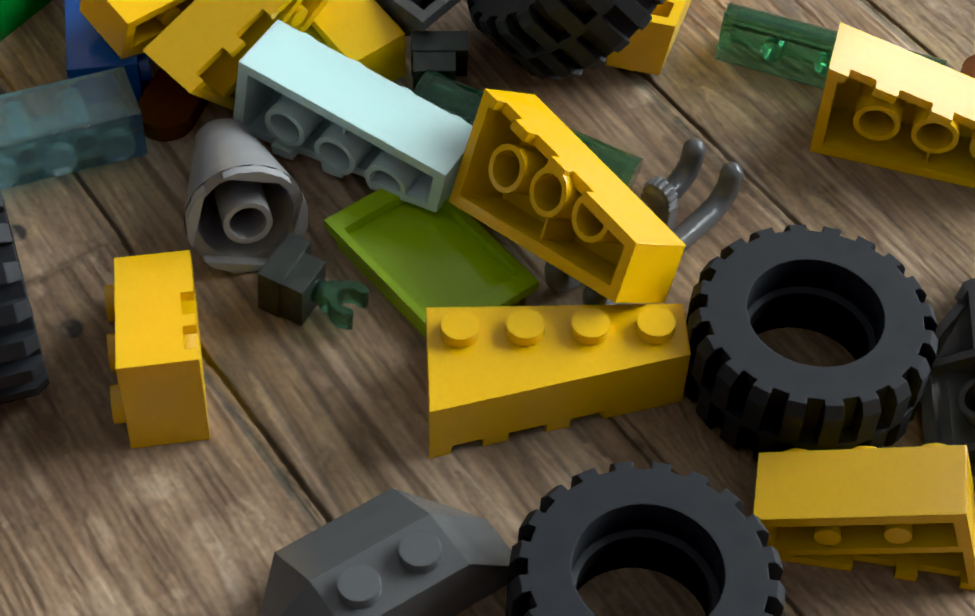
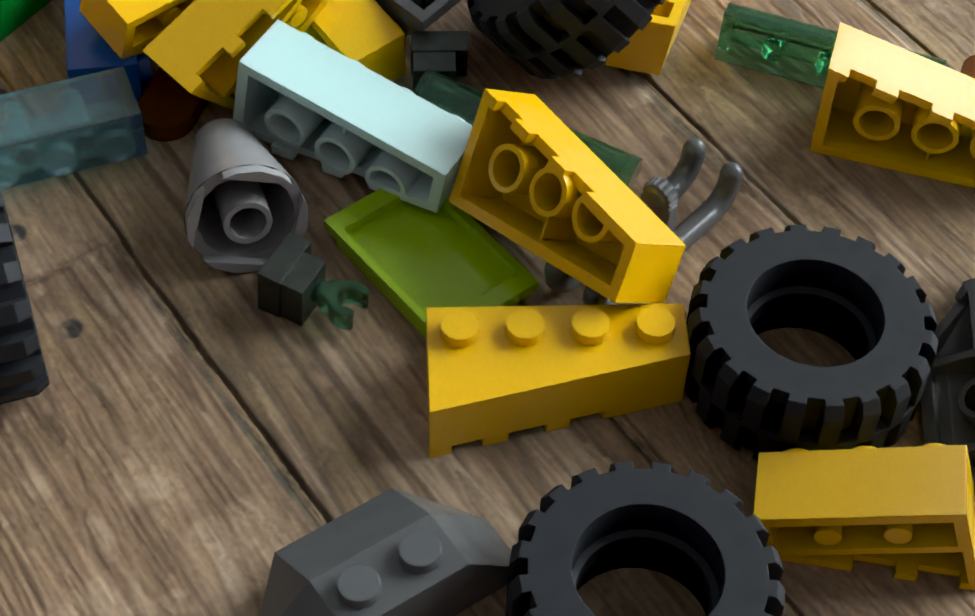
(156, 350): yellow wedge -> none

